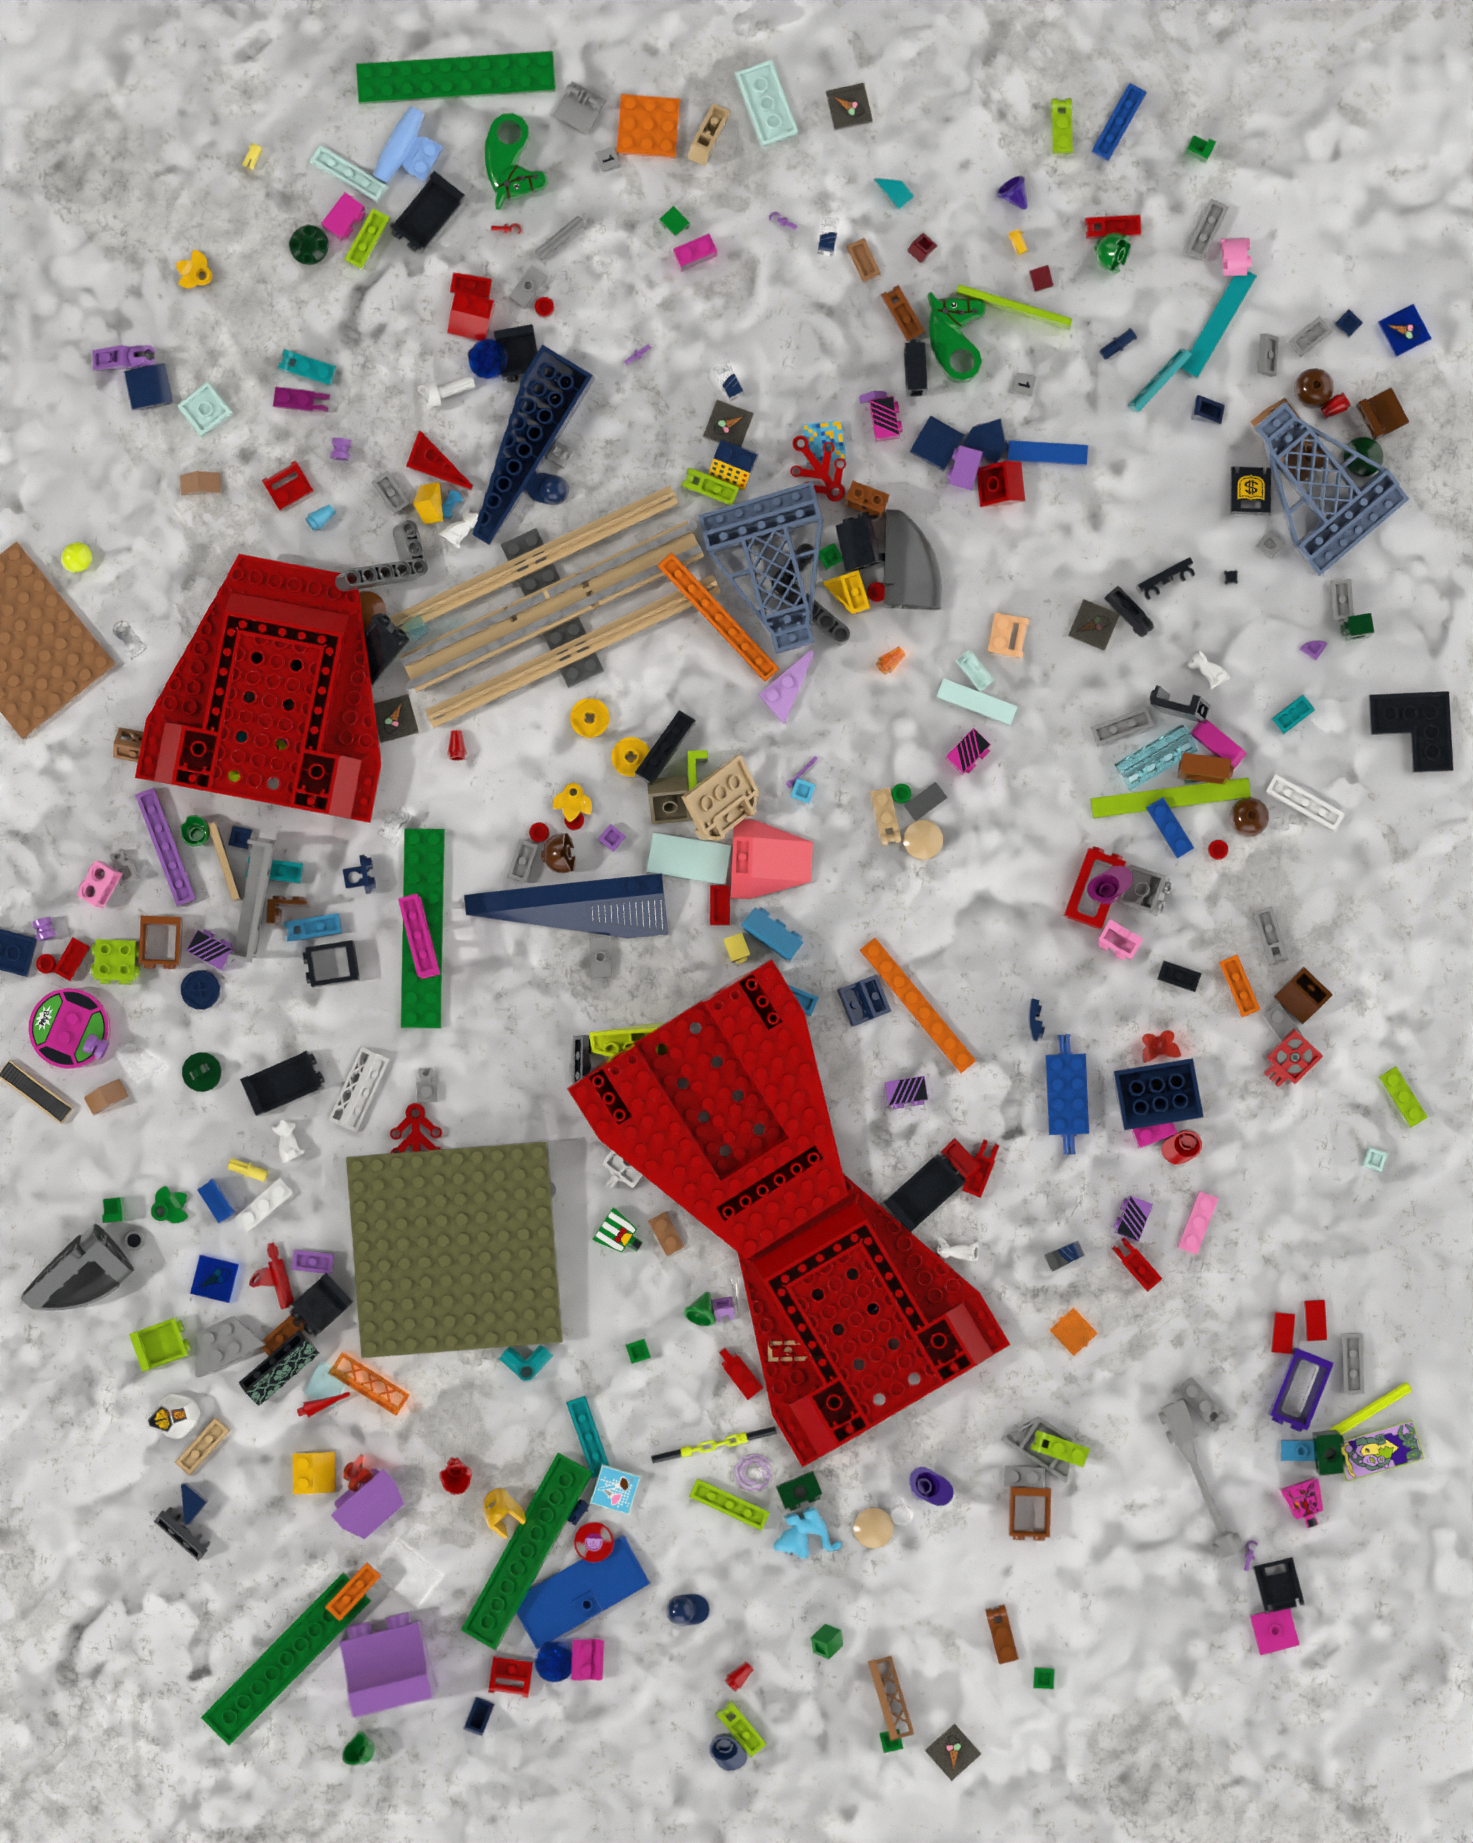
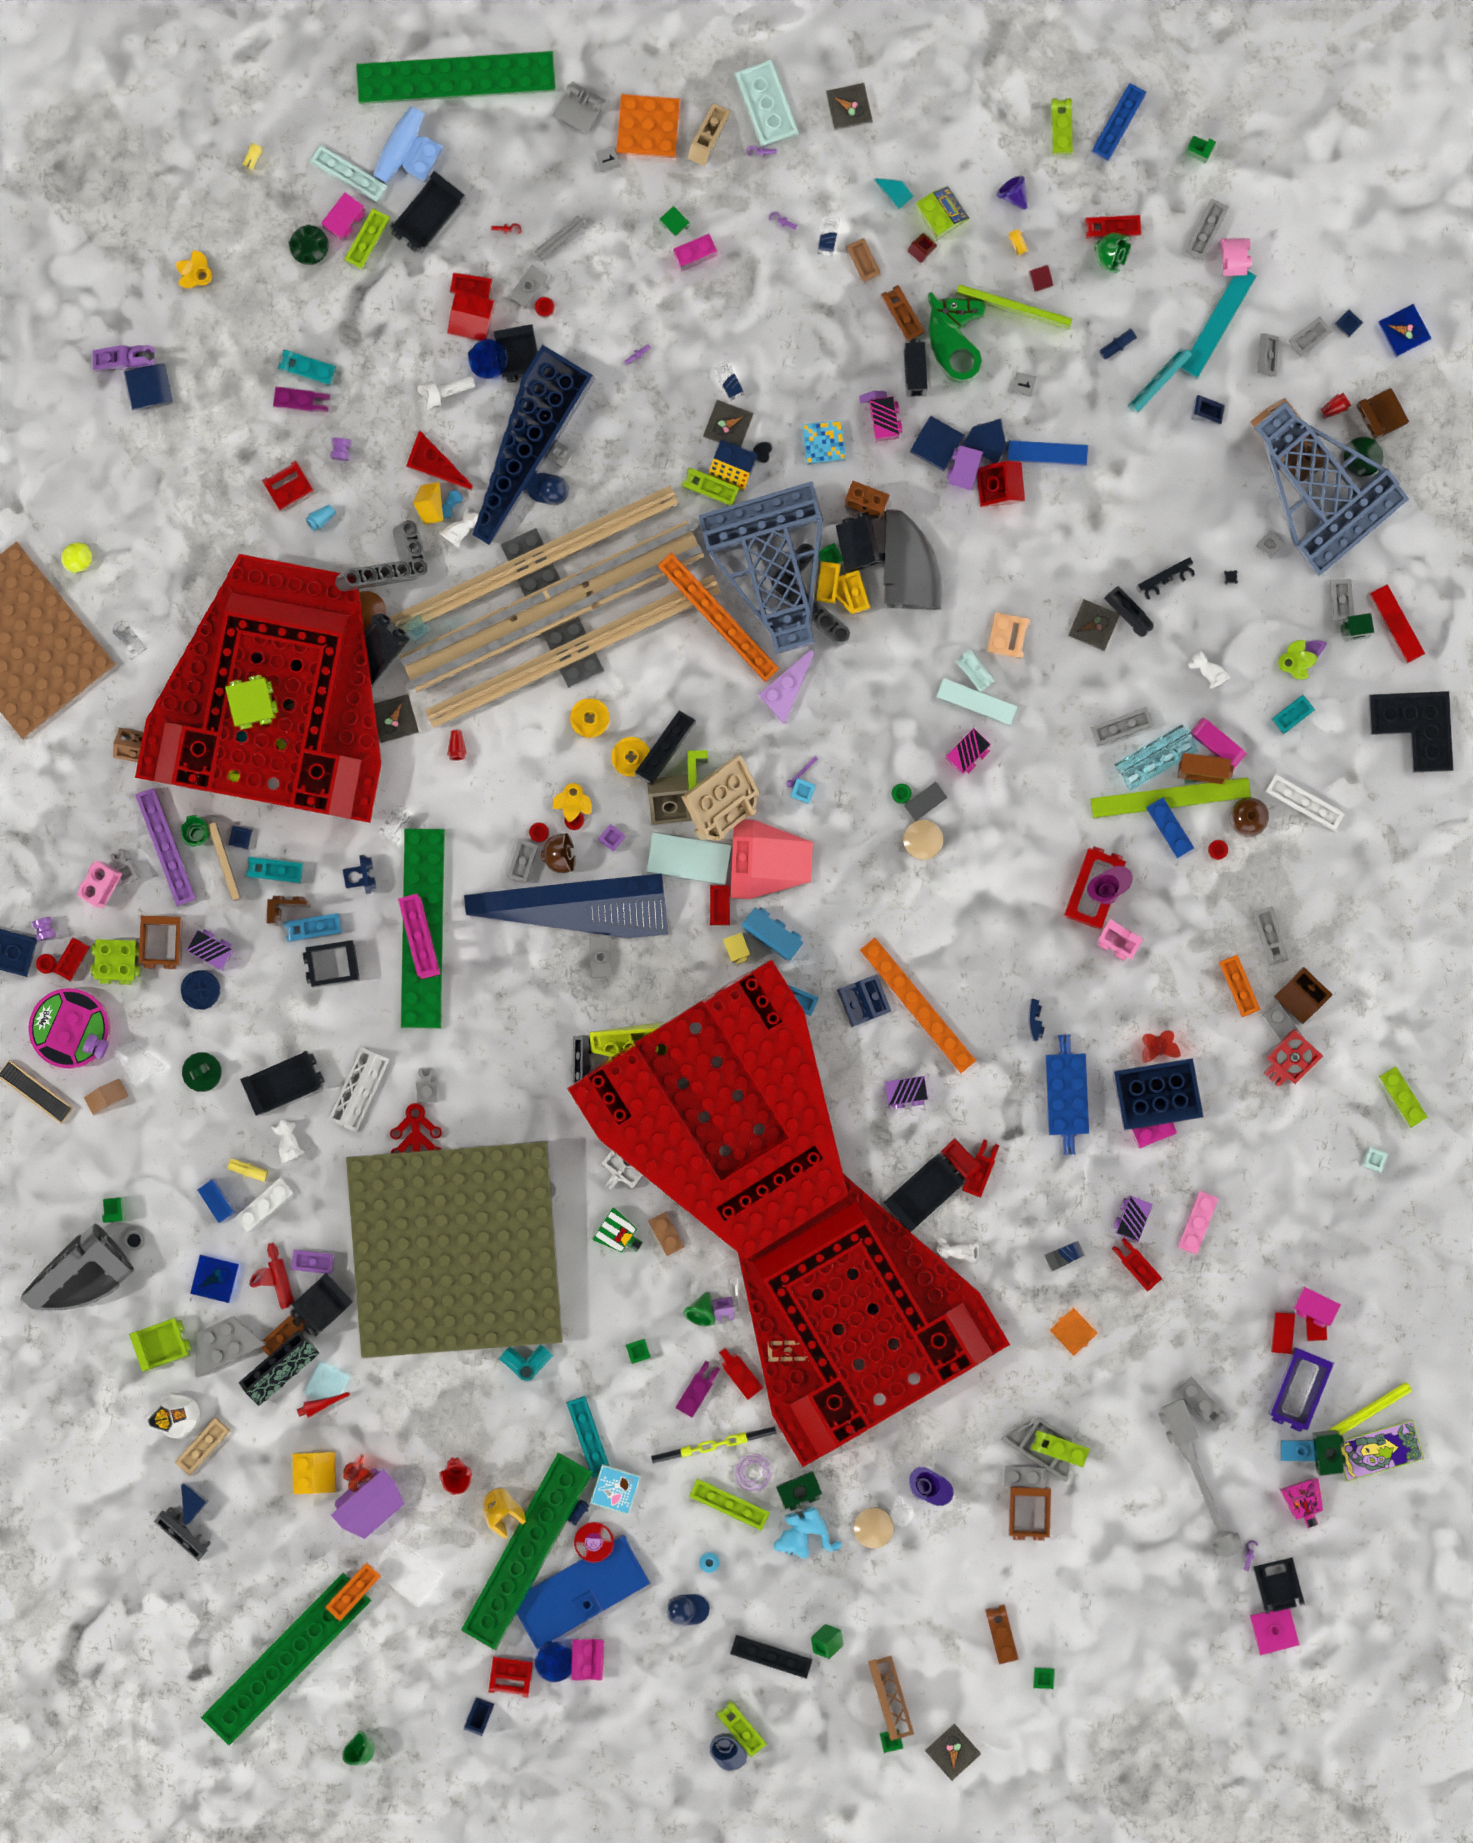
(172, 1205): green plate -> none
(200, 483): medium nougat slope -> none
(204, 409): light aqua tile -> none
(251, 702): none -> lime brick
(253, 899): light grey piece -> none
(363, 1389): clear orange fence -> none
(387, 1665): medium lavender brick -> none
(391, 493): light grey plate -> none
(501, 162): green animal -> none
(696, 1391): none -> magenta hinge
(704, 1567): none -> medium azure plate
(738, 1677): red cone -> none
(762, 151): none -> medium lavender hand
(763, 449): none -> black piece
(771, 1656): none -> black tile
(821, 471): red plant -> none
(828, 582): none -> yellow tile
(876, 592): red tile -> none
(885, 815): tan plate -> none
(890, 660): clear orange cone -> none
(941, 212): none -> lime slope
(1146, 891): light grey plate -> none
(1179, 976): black plate -> none
(1182, 1147): red cap -> none
(1196, 711): black panel -> none
(1250, 486): black container -> none
(1300, 660): none -> lime plate
(1306, 391): reddish brown cylinder -> none
(1315, 1306): none -> dark pink brick
(1352, 1363): light grey plate -> none
(1397, 623): none -> red tile

